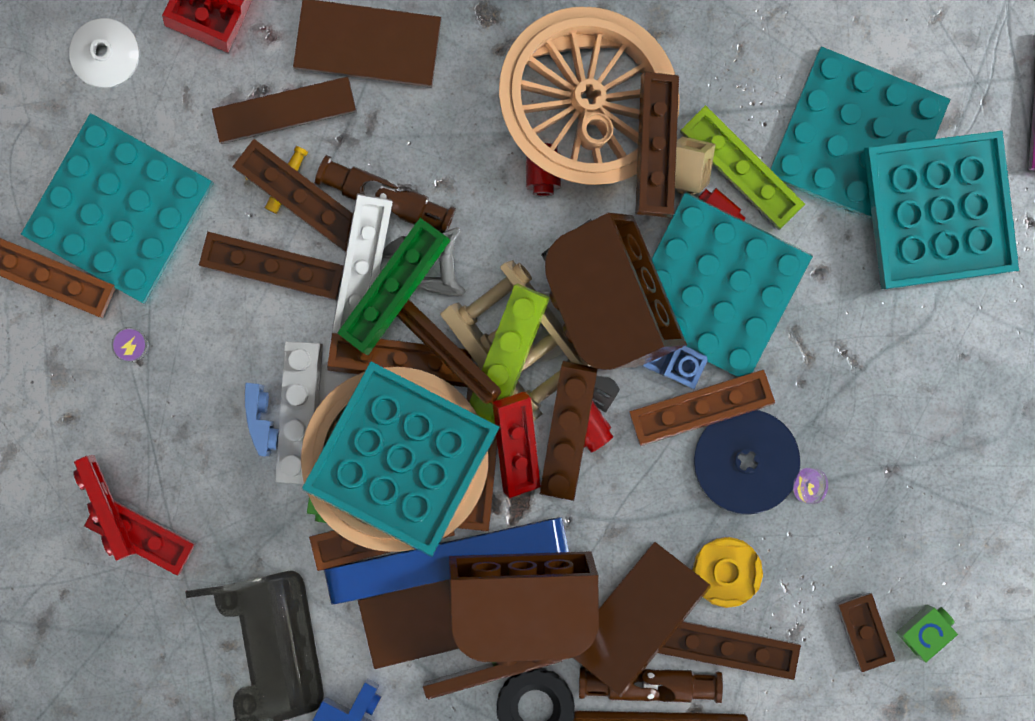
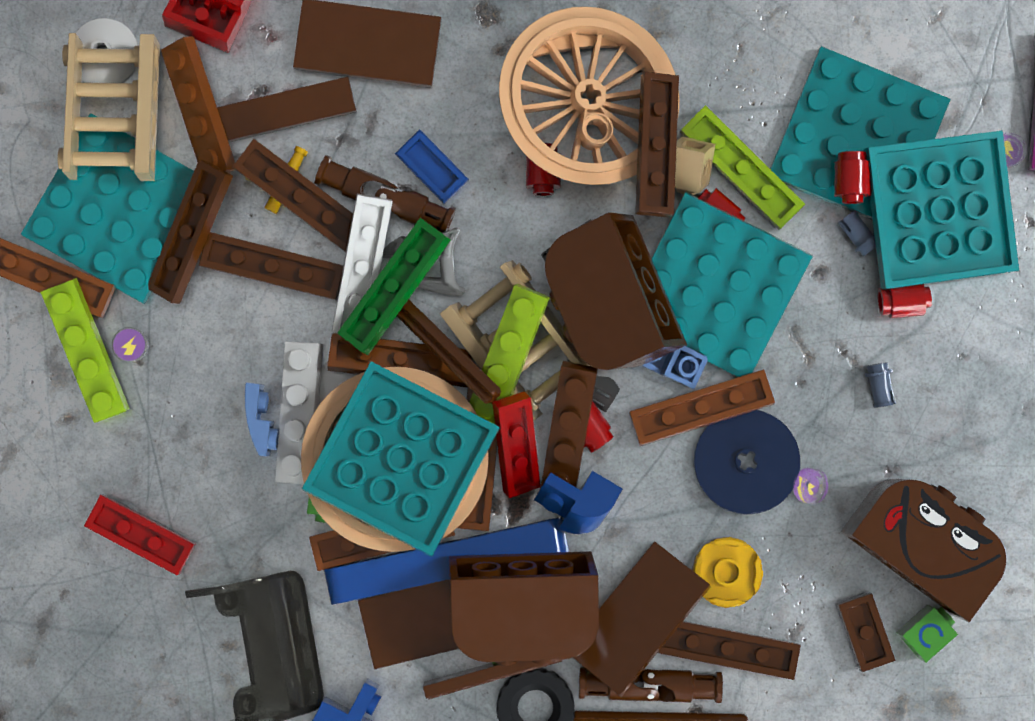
(85, 350): none -> lime plate
(103, 508): red plate -> none
(141, 125): none -> tan fence
(189, 231): none -> reddish brown plate
(197, 103): none -> dark orange plate
(431, 166): none -> blue tile
(582, 508): none -> blue brick
(852, 177): none -> red brick
(858, 233): none -> sand blue pin
(881, 384): none -> sand blue pin
(904, 301): none -> red brick
(930, 543): none -> reddish brown brick
(1014, 149): none -> clear tile

